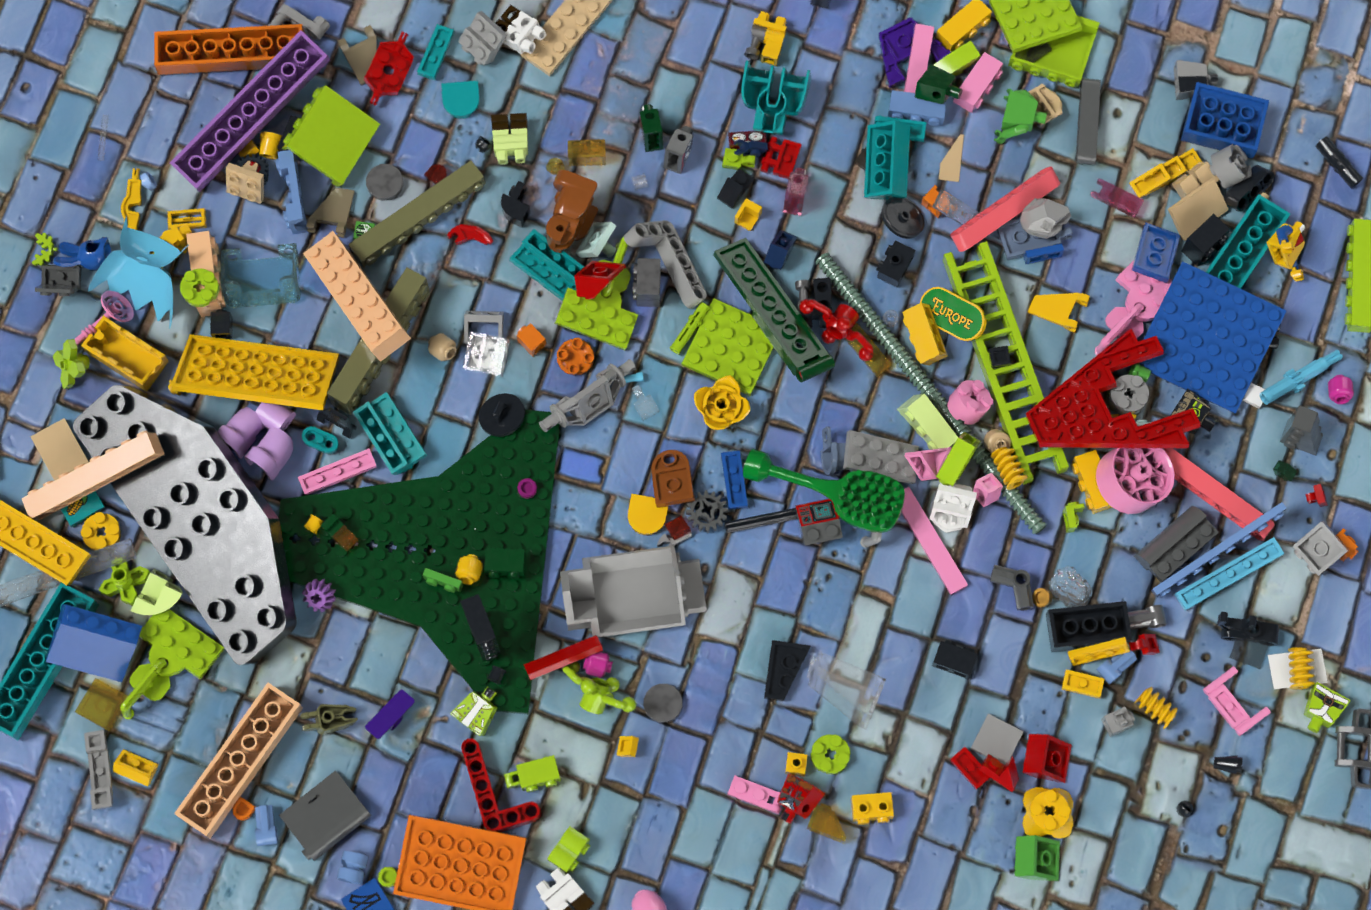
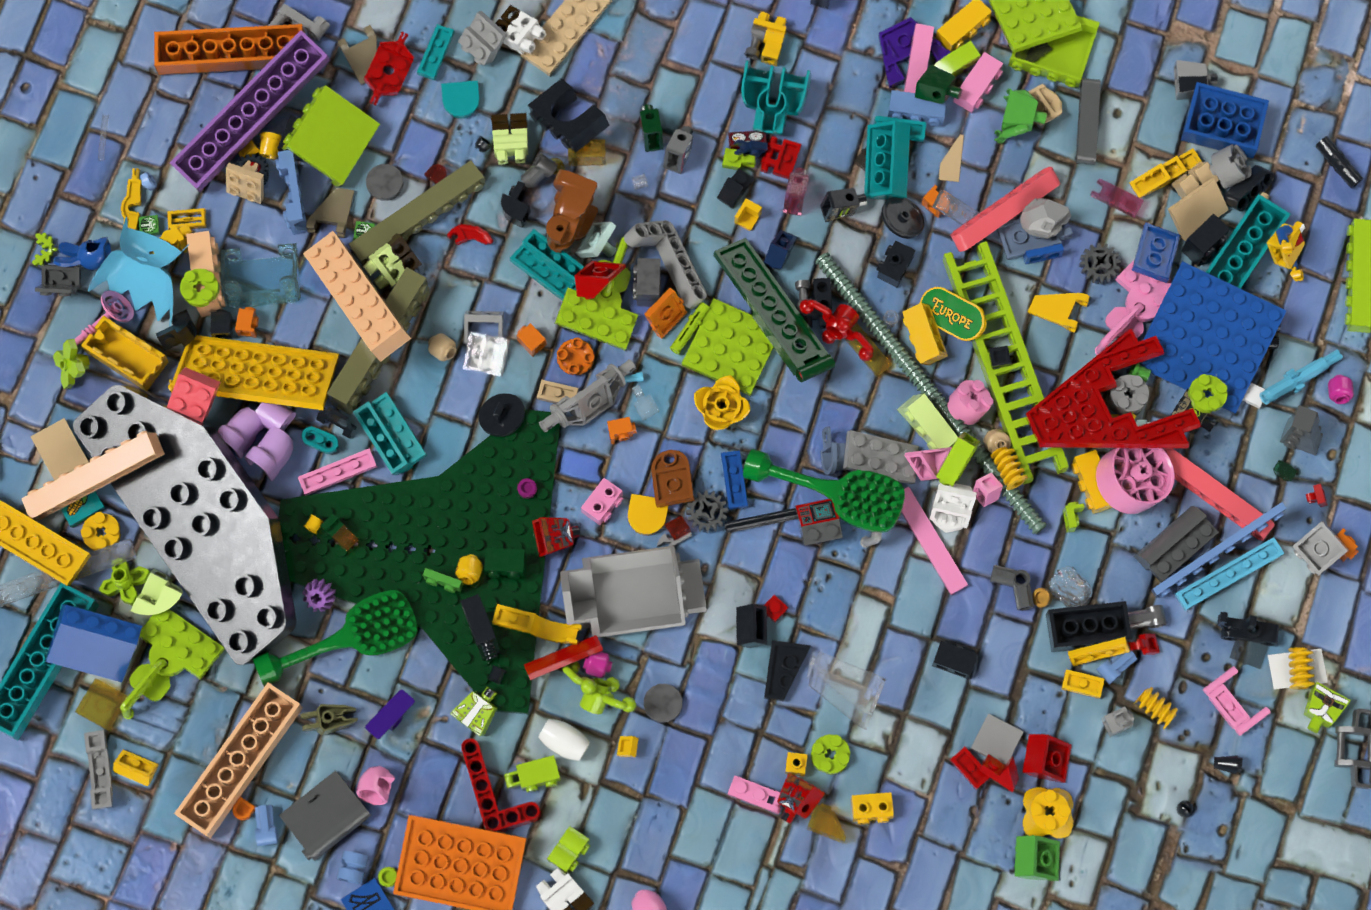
(149, 224): none -> bright green tile
(180, 332): none -> black brick
(193, 394): none -> coral brick
(247, 322): none -> orange brick
(370, 626): none -> green piece
(375, 785): none -> bright pink piece
(391, 261): none -> yellowish green hips
(535, 625): none -> yellow piece
(541, 168): none -> flat silver piece
(553, 534): none -> torso
(554, 392): none -> tan plate
(564, 739): none -> white piece
(572, 133): none -> black arch
(602, 501): none -> bright pink brick
(621, 429): none -> orange brick
(665, 313): none -> orange plate
(751, 625): none -> black brick
(775, 608): none -> red plate
(841, 204): none -> black torso
(1097, 255): none -> dark grey gear
(1215, 386): none -> lime plate

